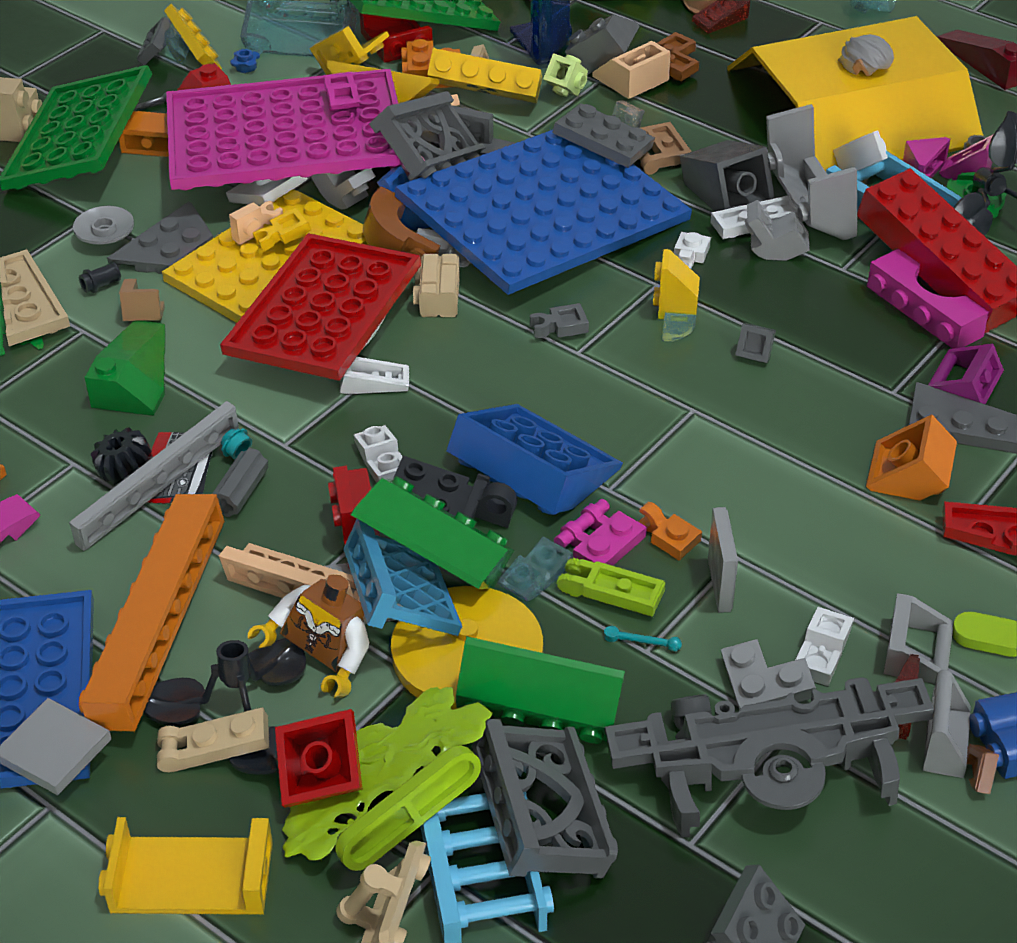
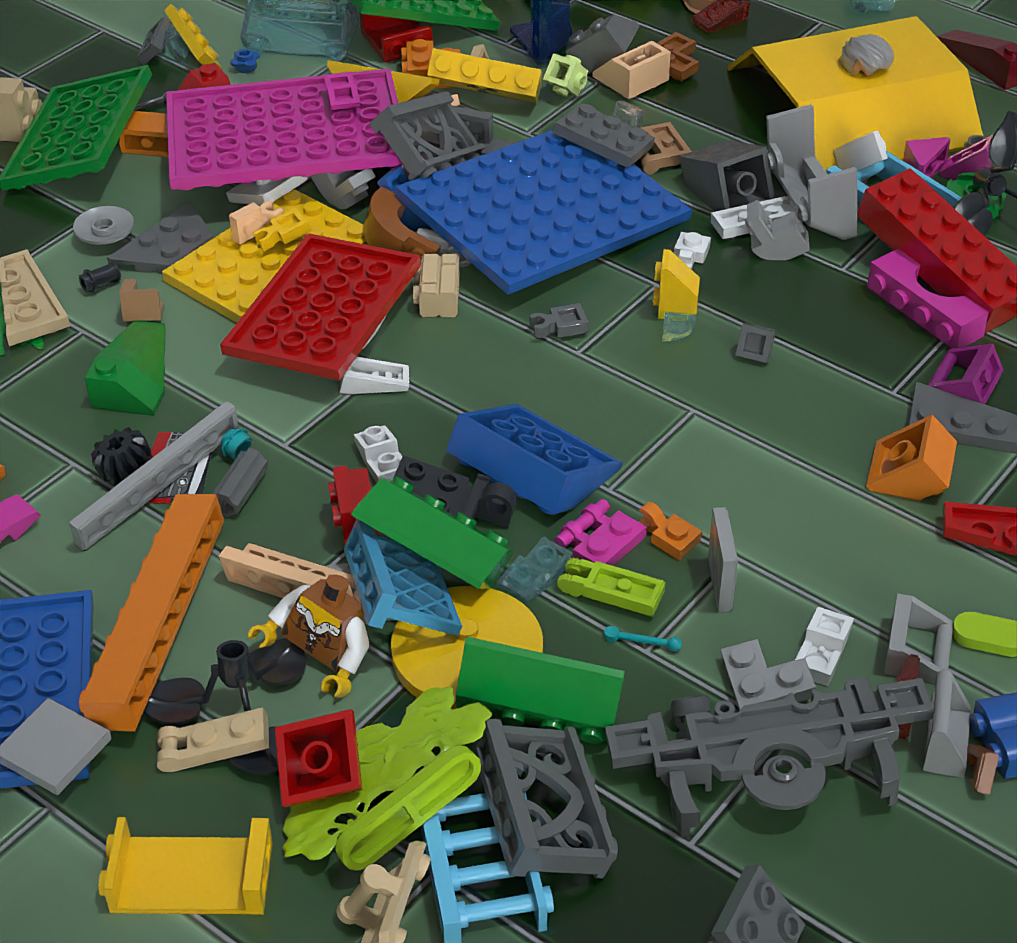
(345, 48): yellow bracket -> none

